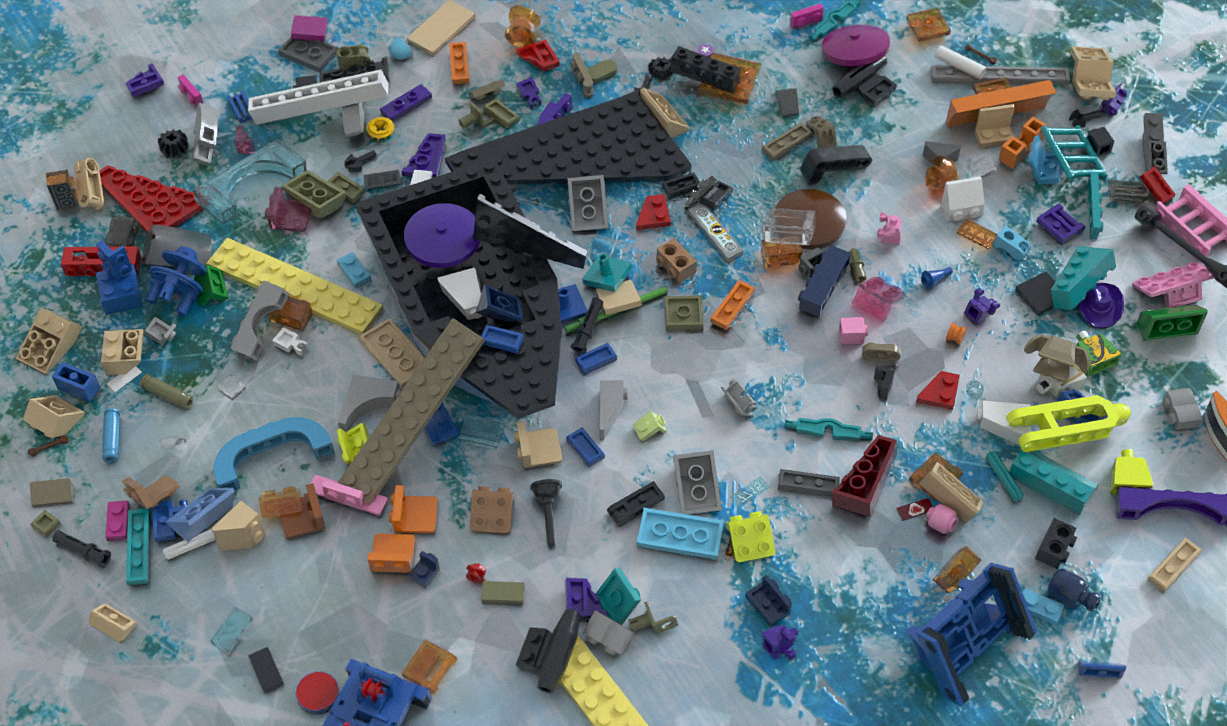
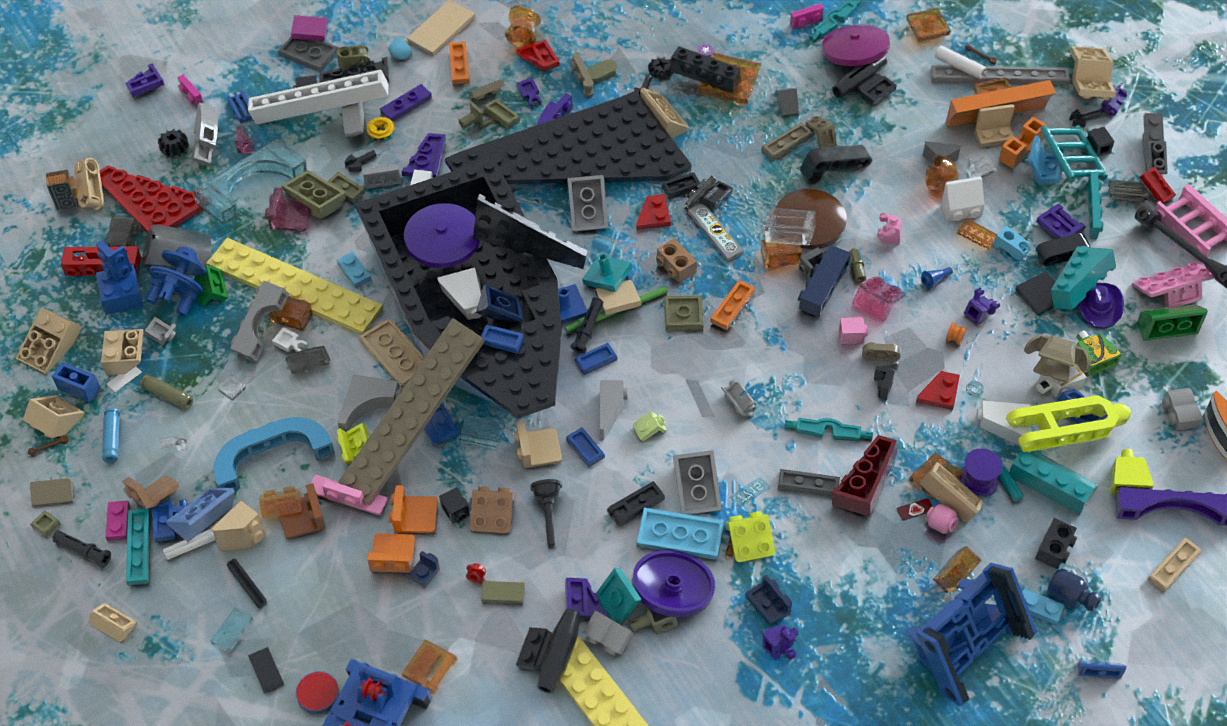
(247, 583): none -> black axle
(305, 359): none -> clear smoke slope
(454, 505): none -> black brick
(673, 583): none -> dark purple dish
(981, 471): none -> dark purple hat
(1060, 249): none -> black beam

